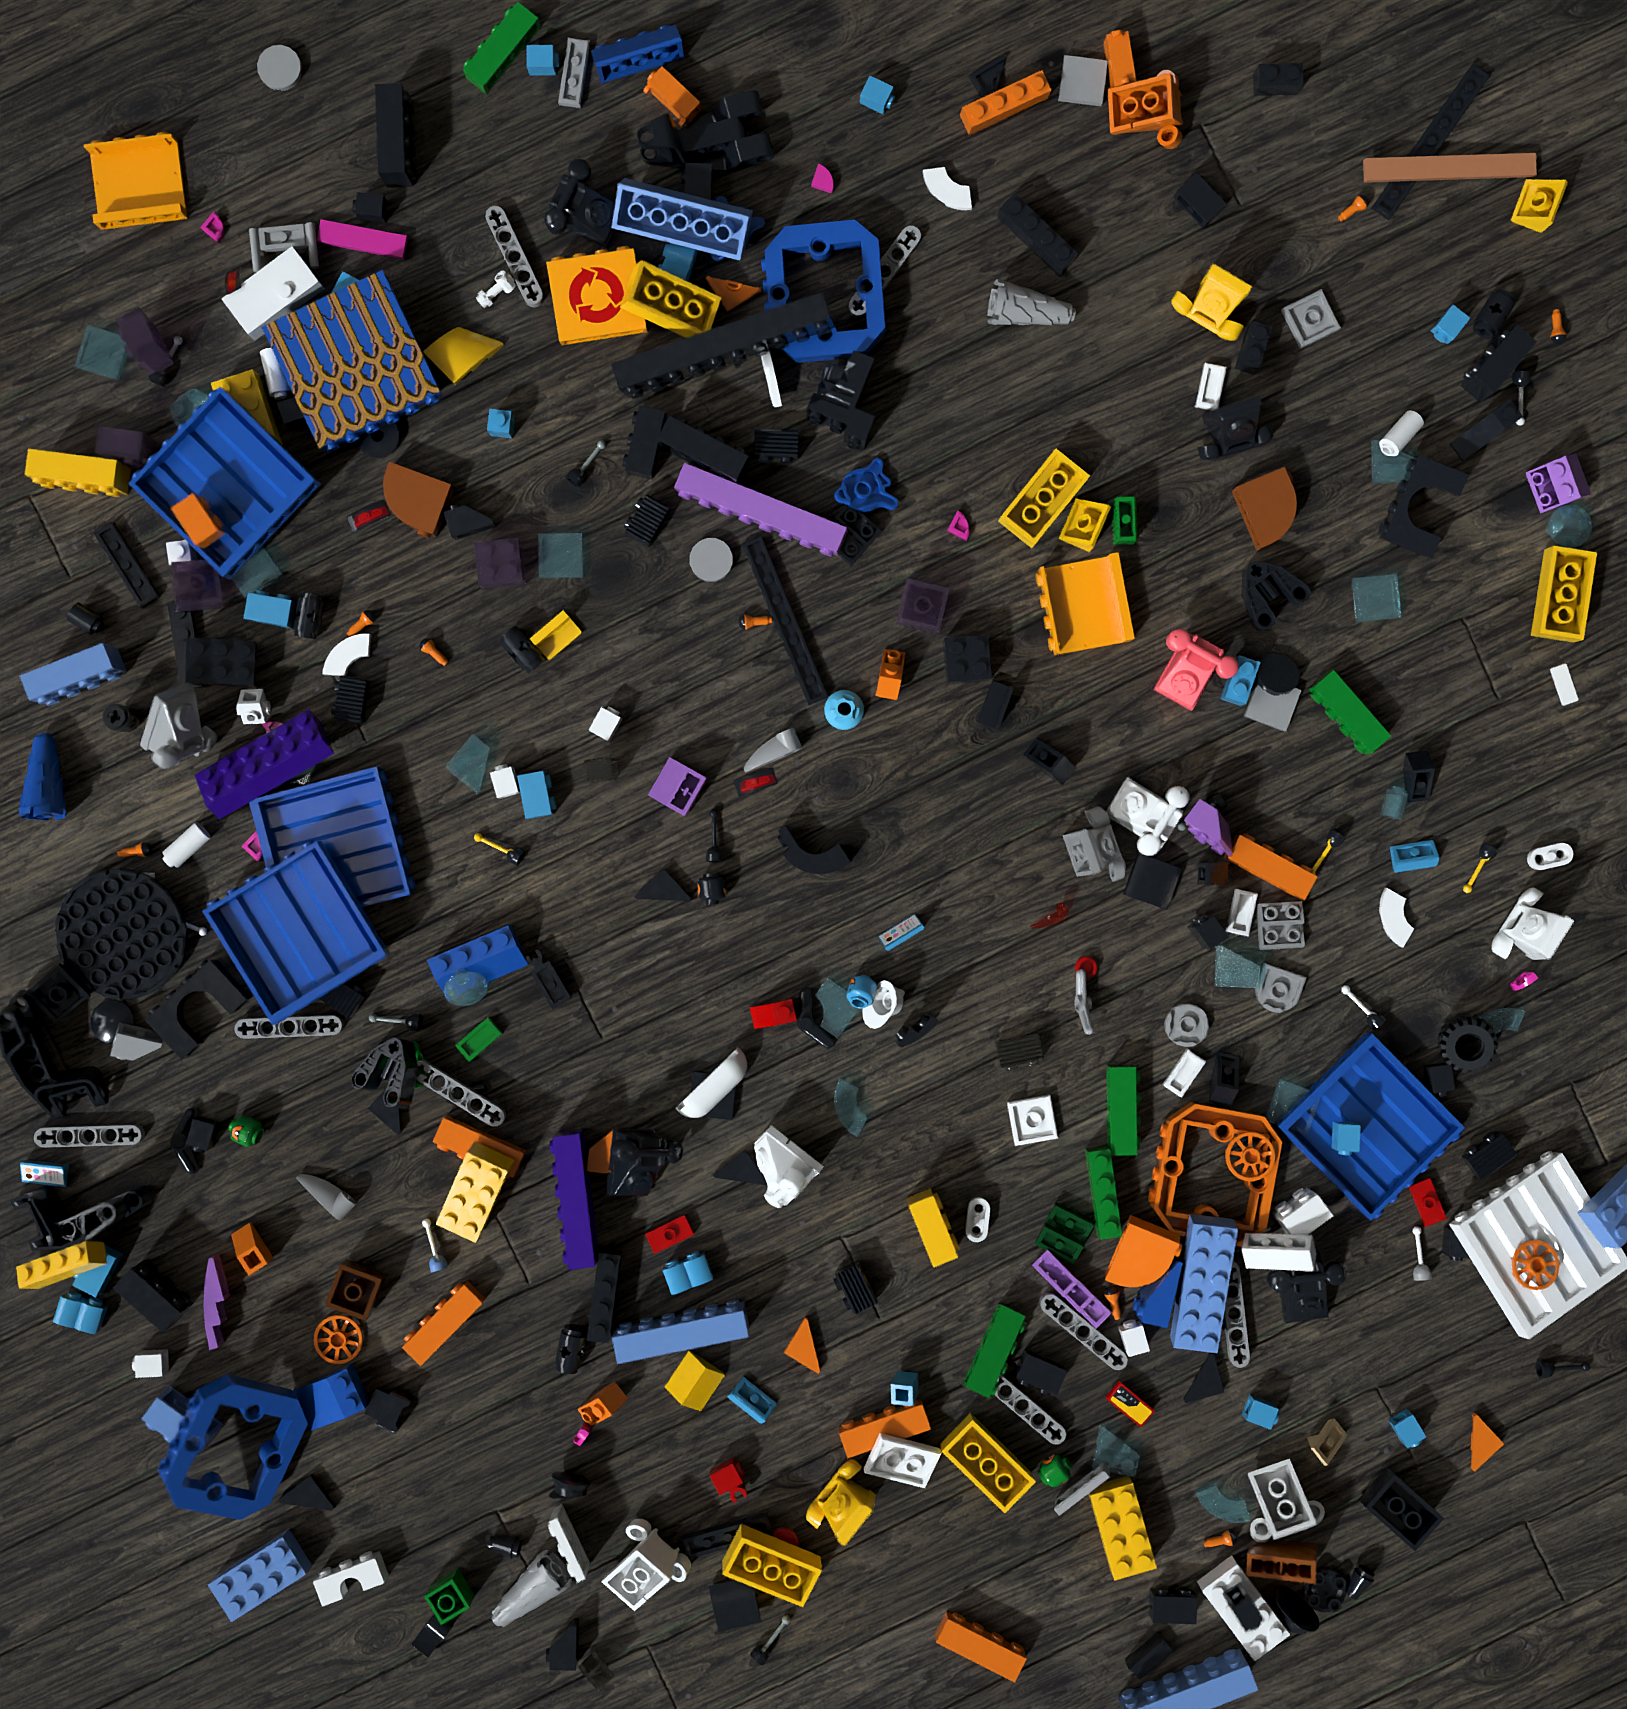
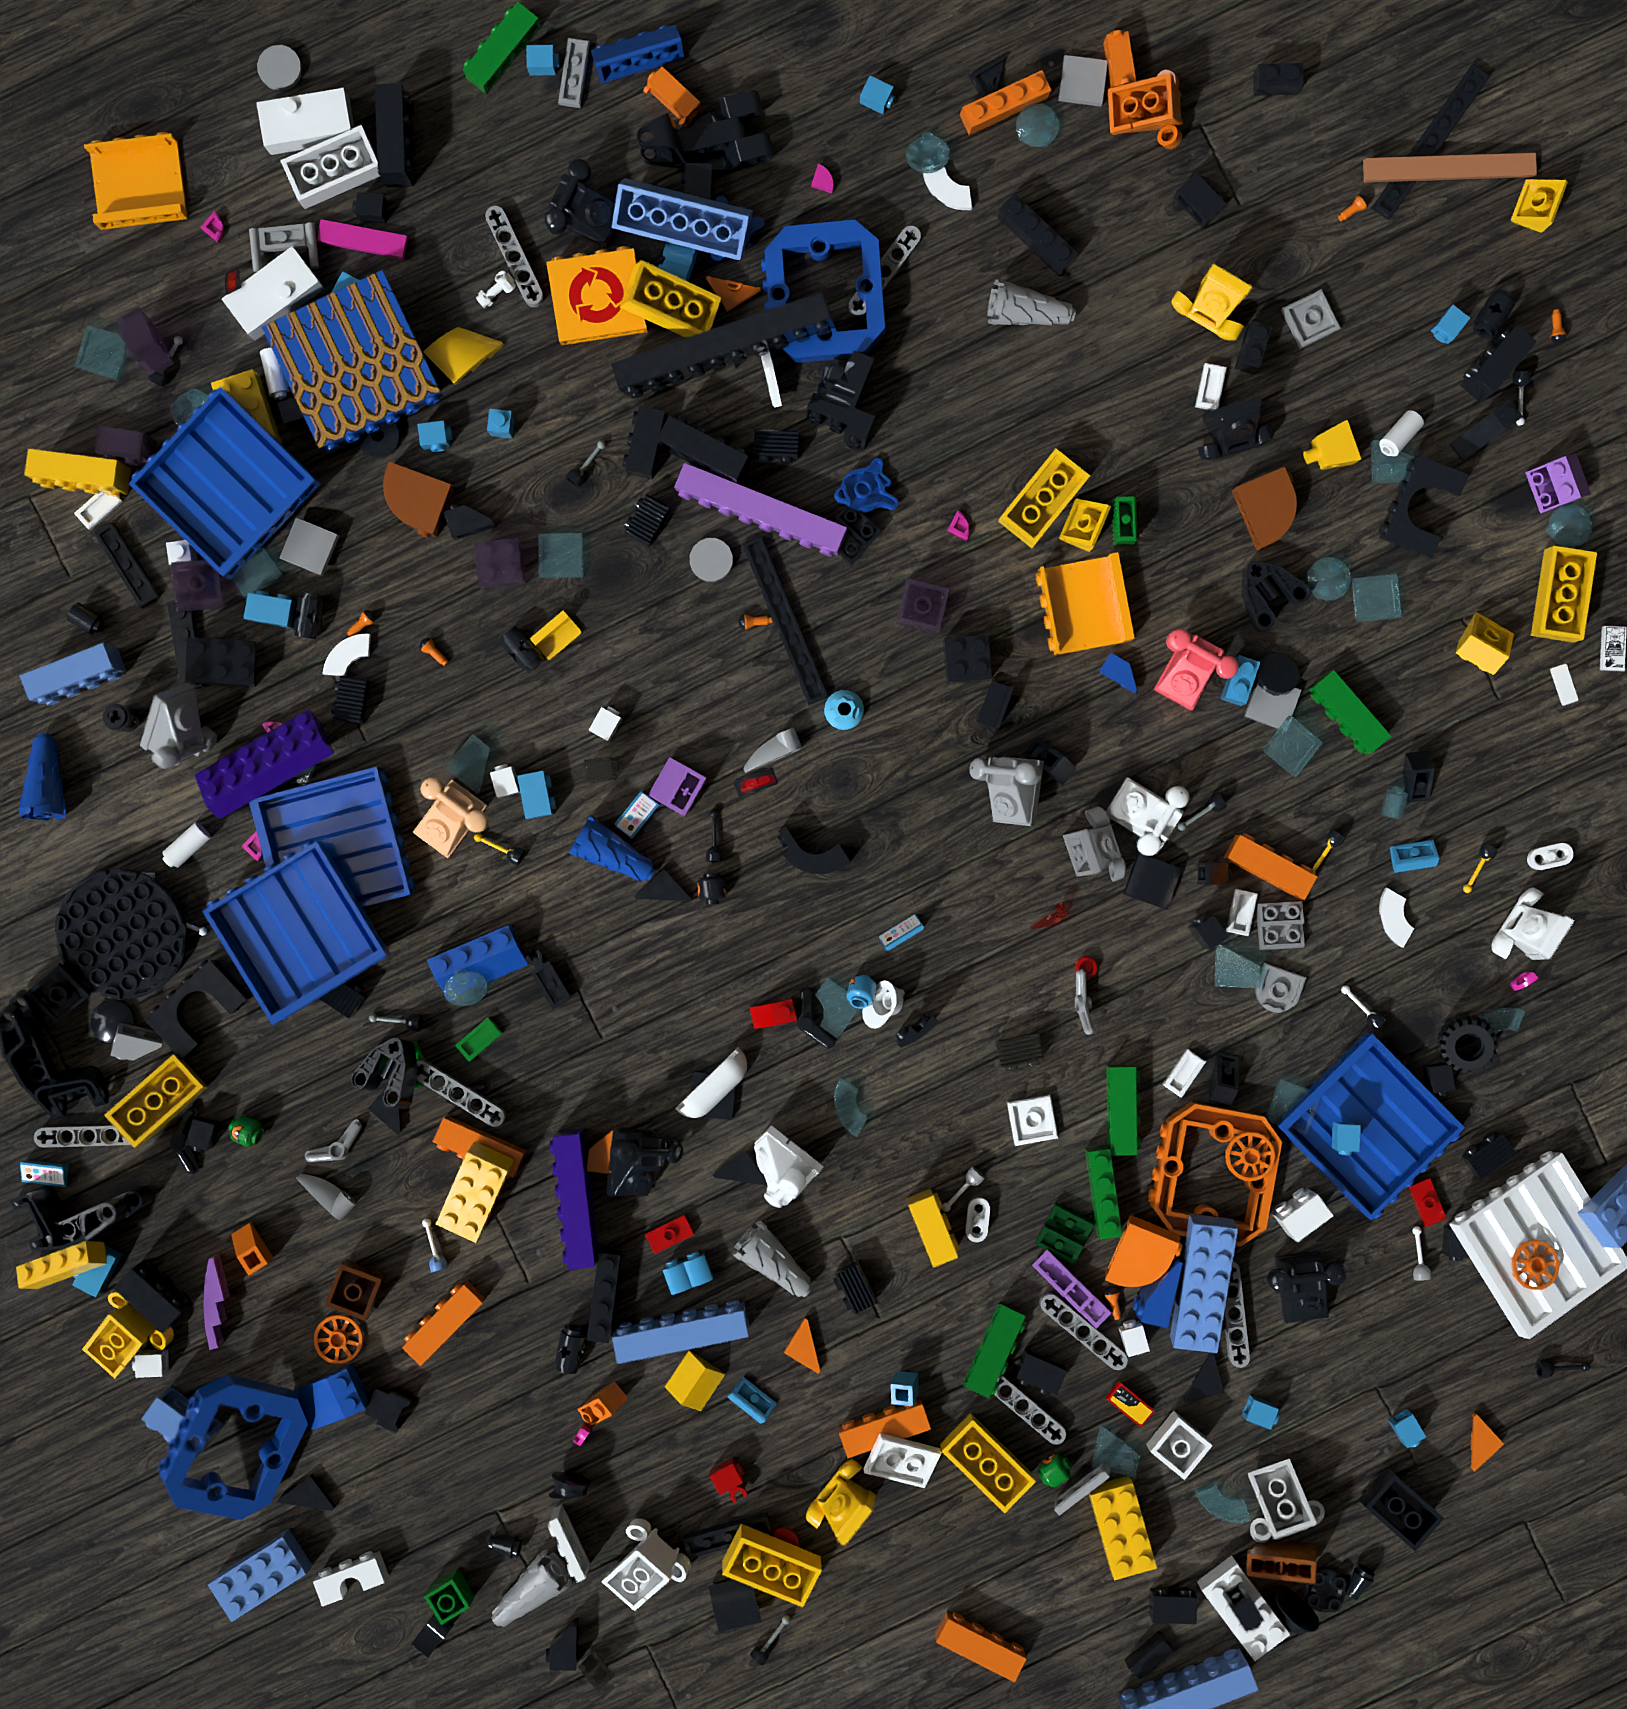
(80, 1313): dark azure brick -> none
(97, 509): none -> white tile
(122, 1336): none -> yellow piece
(142, 849): orange piece -> none
(156, 1101): none -> yellow brick
(198, 520): orange brick -> none
(253, 706): white brick -> none
(300, 1027): light grey beam -> none
(304, 120): none -> white brick
(309, 546): none -> light grey slope
(331, 167): none -> white brick
(337, 1150): none -> light grey piece
(368, 515): sticker -> none
(434, 436): none -> dark azure brick
(450, 816): none -> light nougat piece
(605, 848): none -> blue cone
(636, 814): none -> slope
(767, 1255): none -> light grey cone
(890, 674): orange slope -> none
(927, 153): none -> clear light blue dish
(974, 1178): none -> hinge
(1012, 787): none -> light grey piece
(1037, 125): none -> clear light blue dish
(1120, 672): none -> blue slope
(1179, 1445): none -> white brick
(1186, 1024): light grey tile -> none
(1210, 827): medium lavender slope -> none
(1227, 1538): orange piece -> none
(1279, 1251): white brick -> none
(1292, 746): none -> clear light blue tile
(1327, 1441): tan slope -> none
(1328, 579): none -> clear light blue dish
(1334, 448): none -> yellow torso
(1485, 644): none -> yellow slope
(1613, 648): none -> white tile

